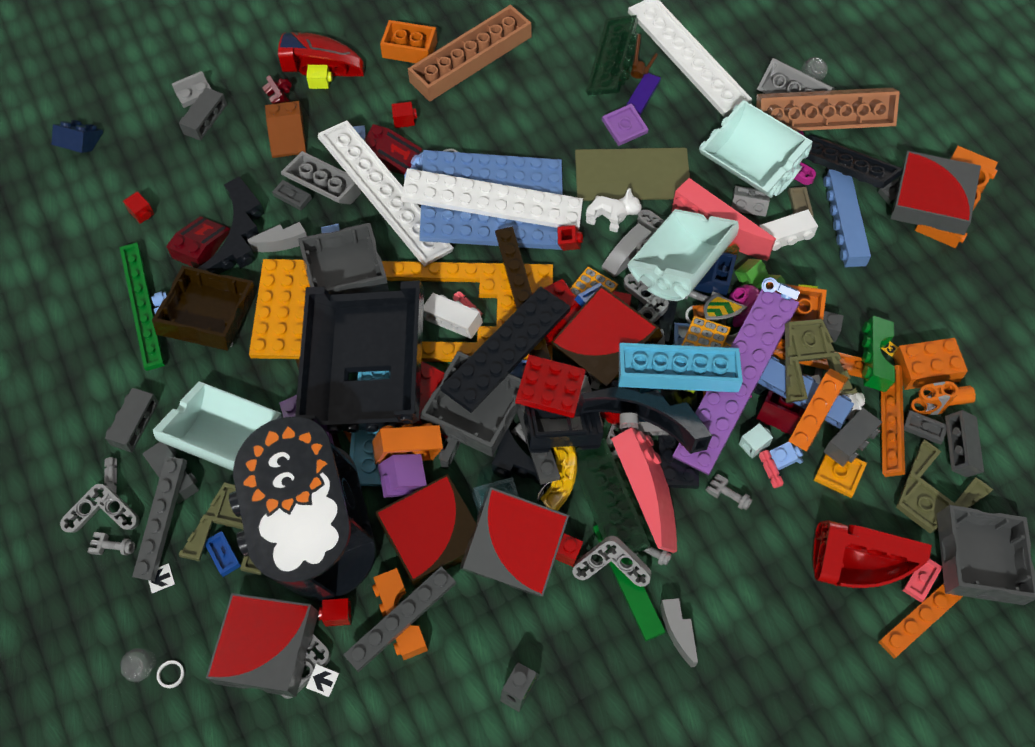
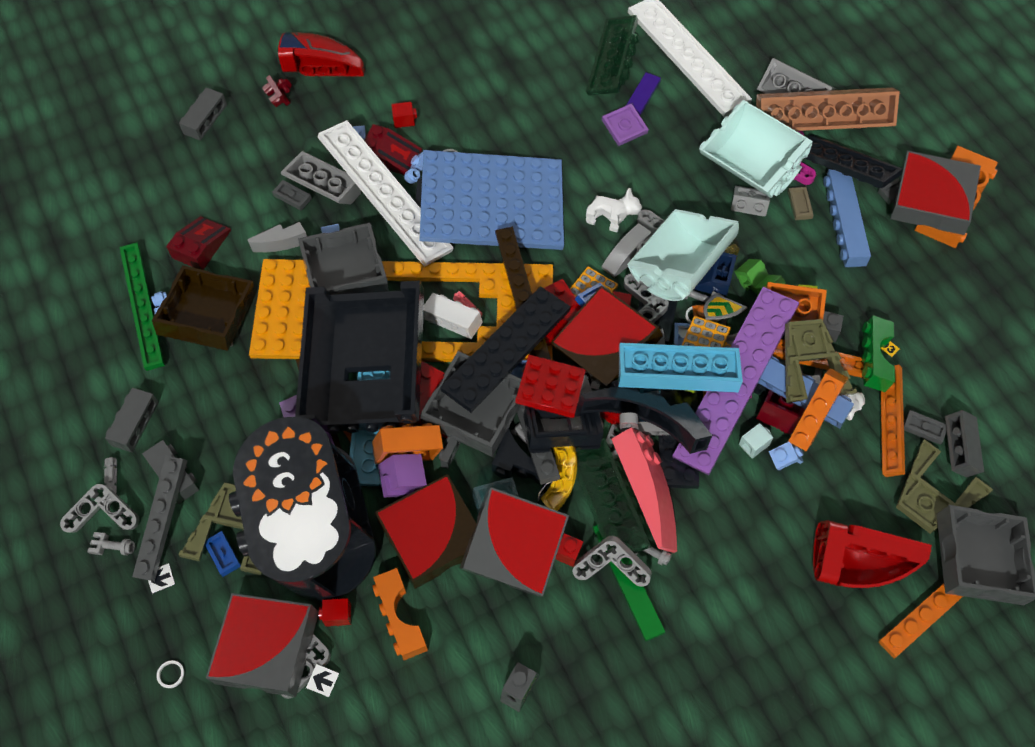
(75, 136): dark blue slope -> none
(137, 664): clear hair -> none
(138, 207): red brick -> none
(190, 88): light grey bracket -> none
(212, 424): light aqua cylinder -> none
(236, 247): black arch -> none
(285, 129): dark orange slope -> none
(318, 76): neon yellow brick -> none
(399, 619): dark grey plate -> none
(408, 41): orange brick -> none
(469, 53): nougat brick -> none
(491, 199): white plate -> none
(569, 238): red brick -> none
(638, 67): reddish brown plant -> none
(647, 171): olive piece -> none
(679, 630): light grey slope -> none
(744, 501): light grey hinge -> none
(746, 296): dark pink animal -> none
(750, 238): coral slope -> none
(771, 469): coral axle -> none
(786, 291): light blue plate -> none
(791, 229): white brick -> none
(815, 67): clear hair -> none
(840, 478): light orange tile -> none
(853, 437): dark grey brick -> none
(922, 580): coral plate -> none
(930, 363): orange brick -> none
(941, 396): orange connector -> none

